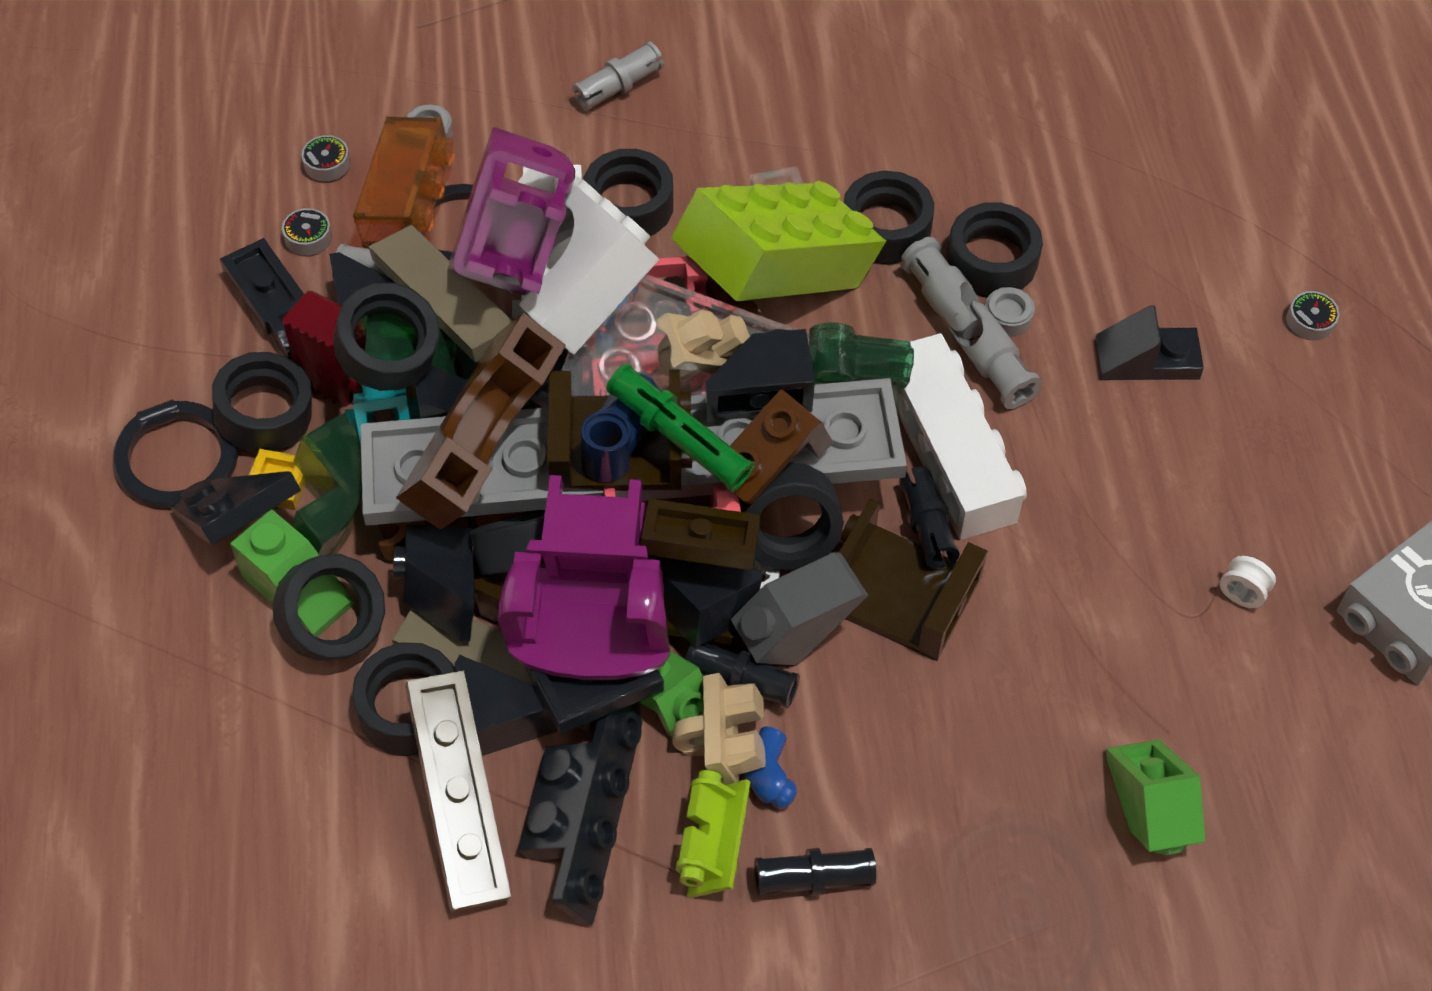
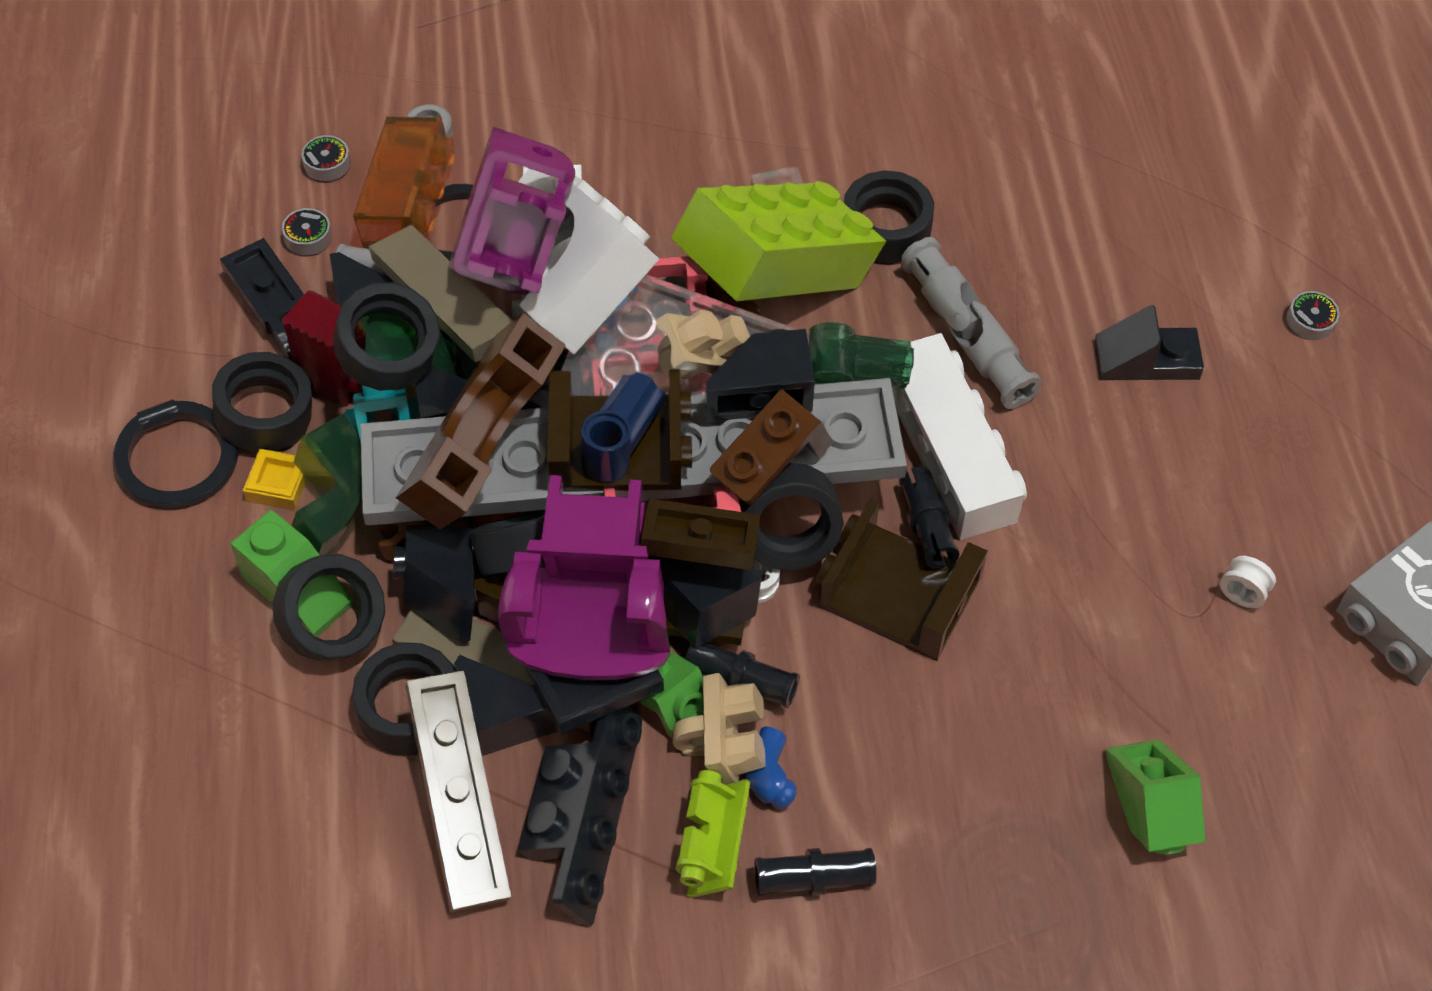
(227, 504): black wing -> none
(618, 76): light grey pin -> none
(638, 167): black tyre -> none
(662, 413): green pin -> none
(798, 610): dark grey slope -> none
(1000, 221): black tyre -> none
(1011, 309): light grey tile -> none

